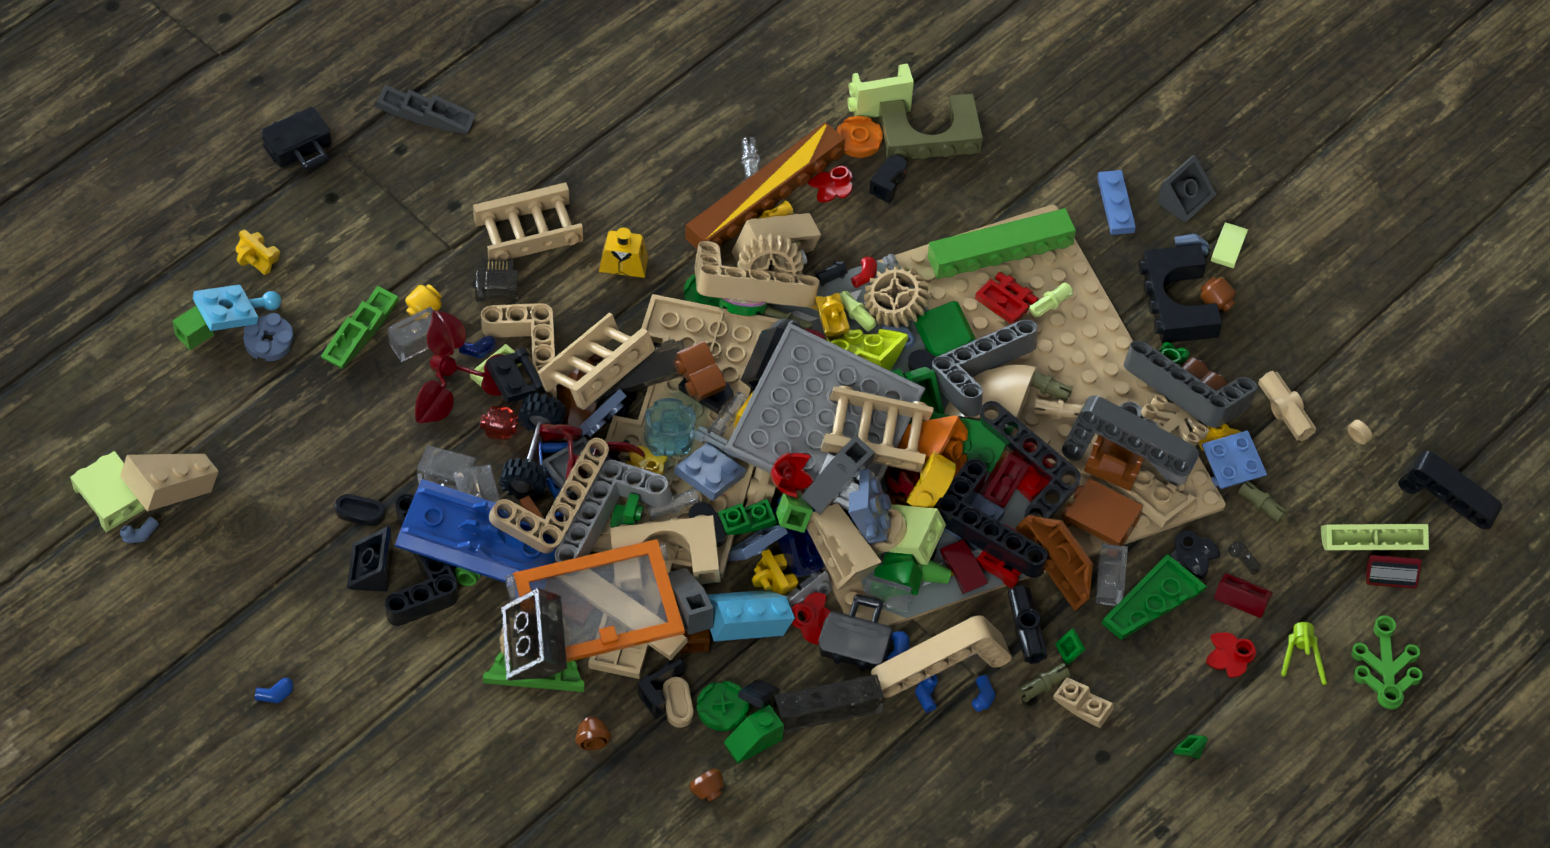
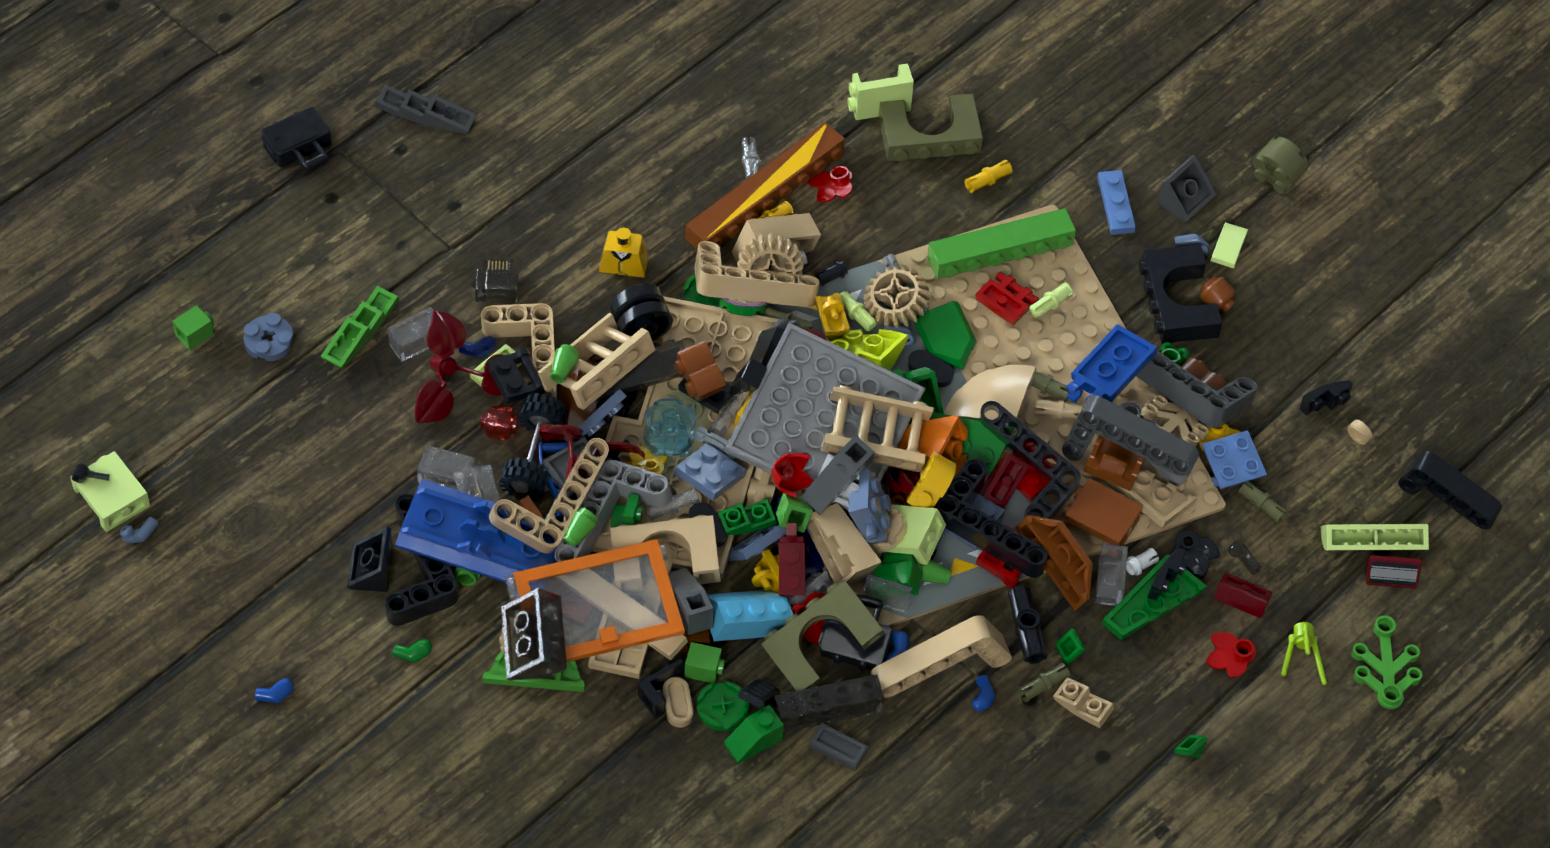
(81, 471): none -> black hand
(168, 478): tan wedge -> none
(241, 311): medium azure plate -> none
(252, 251): yellow hips -> none
(360, 510): black tile -> none
(413, 653): none -> green arm
(423, 298): yellow head -> none
(526, 203): tan fence -> none
(564, 361): none -> bright green cone
(580, 526): none -> bright green cone
(592, 734): dark orange cone -> none
(642, 308): none -> black wheel
(704, 663): none -> bright green brick
(708, 785): dark orange cone -> none
(748, 377): none -> black slope
(791, 563): none -> dark red hinge
(838, 605): none -> olive arch
(838, 746): none -> dark grey tile
(861, 136): orange tile -> none
(869, 269): red arm -> none
(885, 180): black leg -> none
(924, 691): blue arm -> none
(957, 367): dark grey beam -> none
(964, 566): dark red slope -> none
(988, 176): none -> yellow pin
(1111, 365): none -> blue tile
(1142, 561): none -> white pin
(1167, 573): none -> black slope
(1280, 164): none -> olive brick
(1287, 406): tan piece -> none
(1330, 395): none -> black slope

